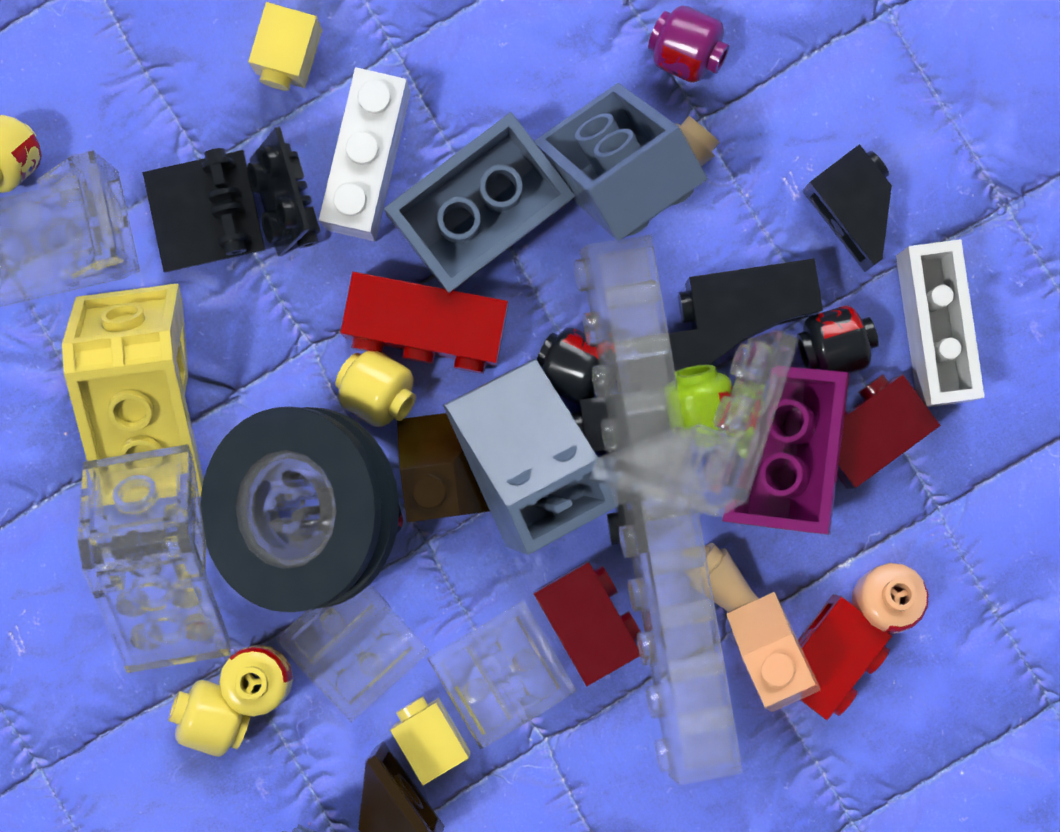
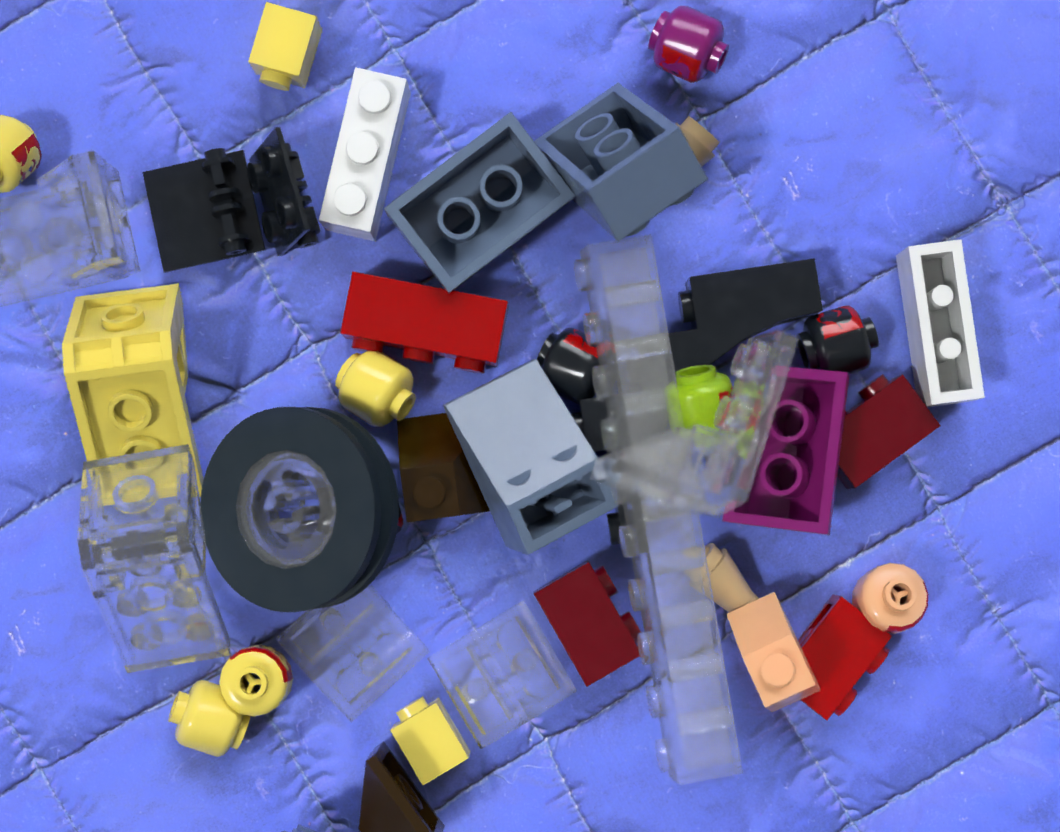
(855, 203): black slope -> none

